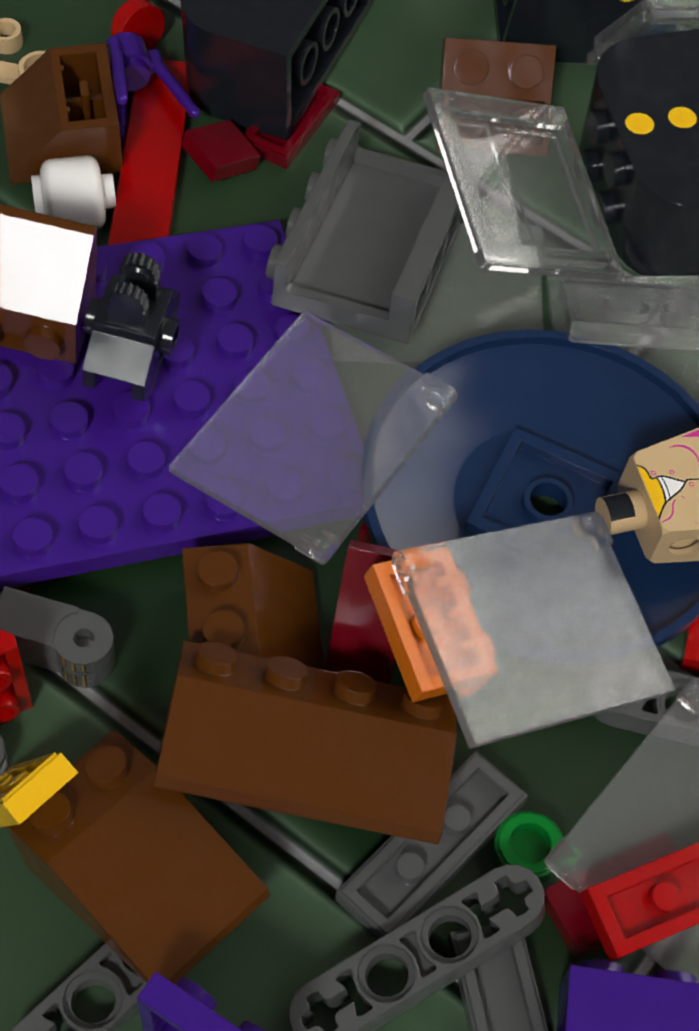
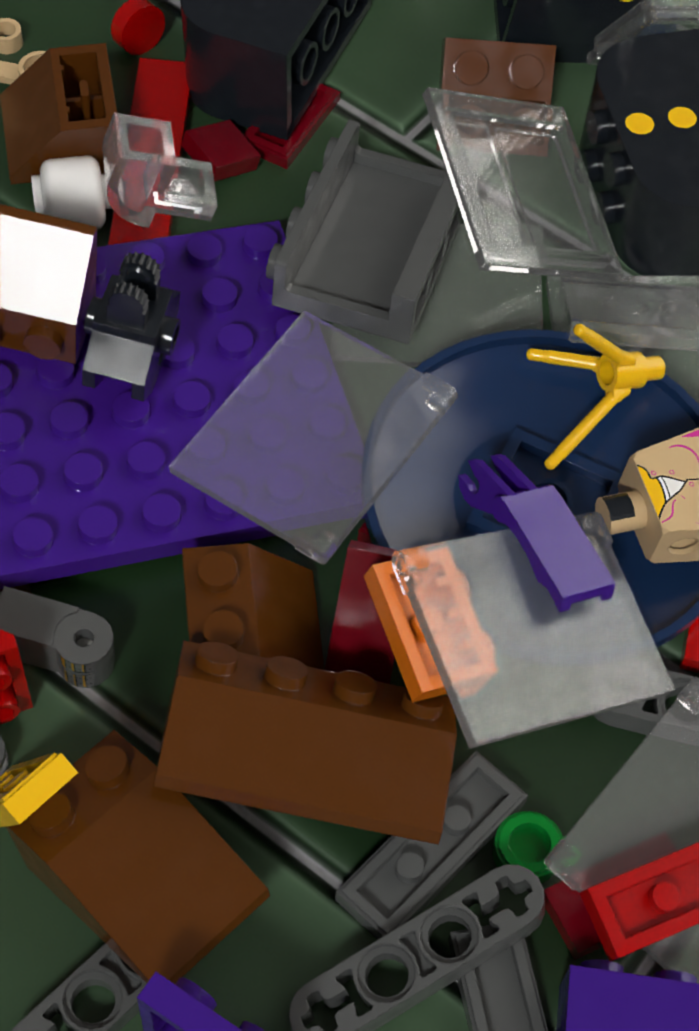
(131, 71): dark purple plant -> none
(147, 176): none -> clear brick
(545, 529): none -> dark purple arm
(615, 372): none -> yellow plant

